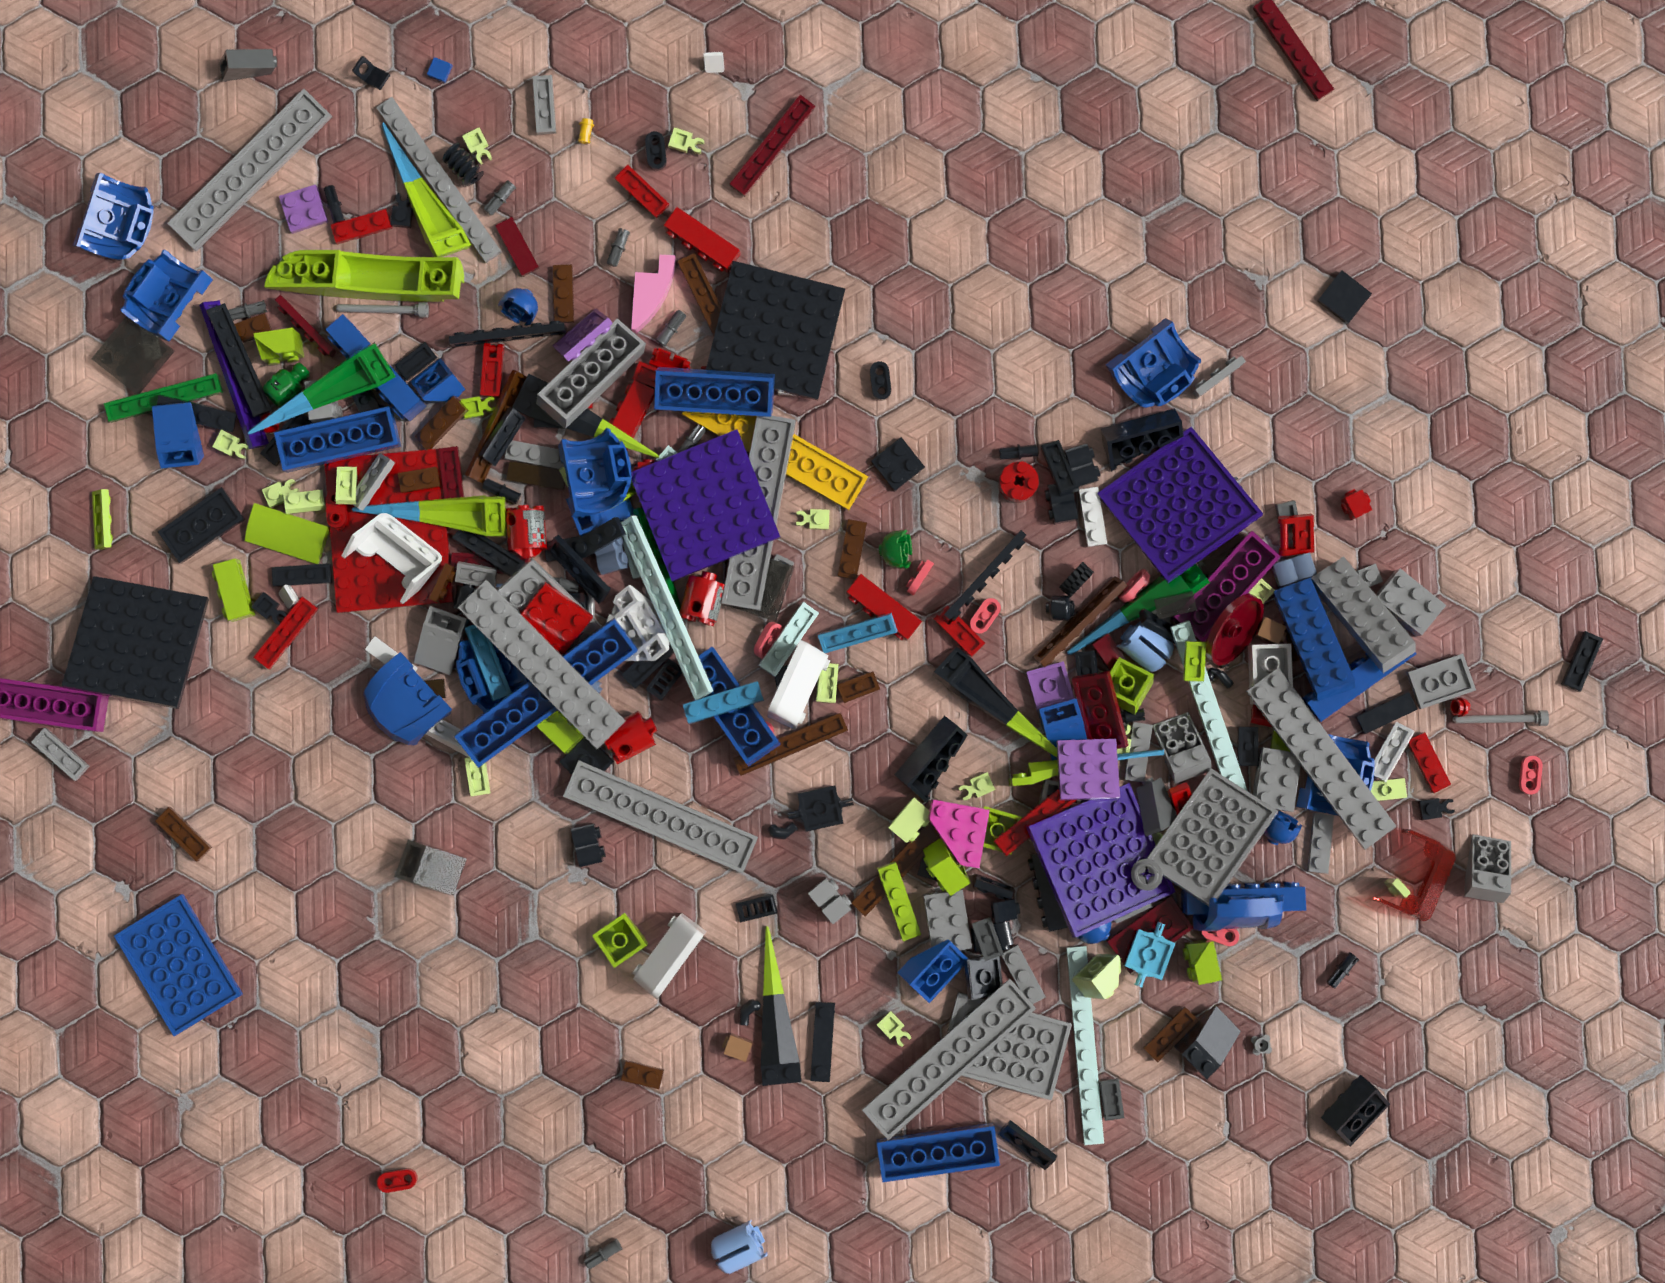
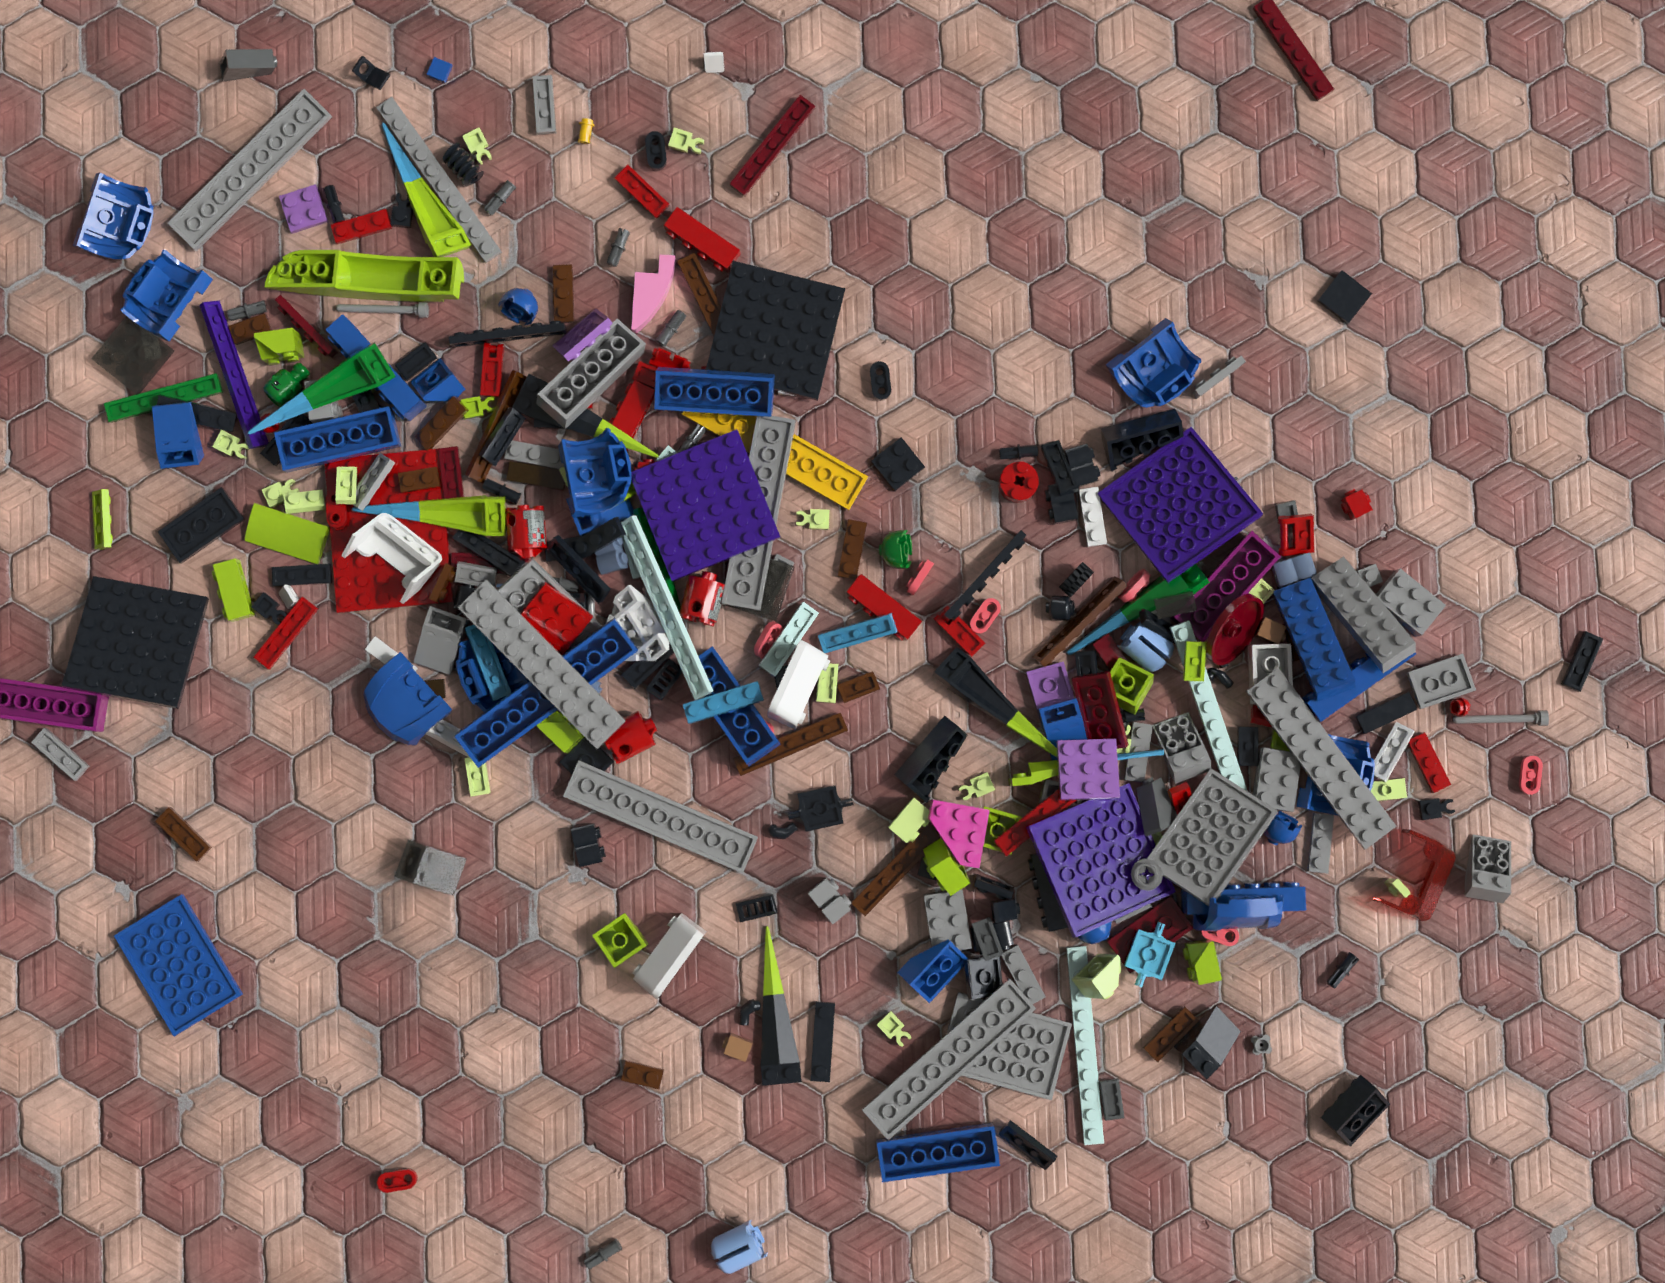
(239, 360): black plate -> none
(517, 246): dark red tile -> none
(898, 901): lime plate -> none

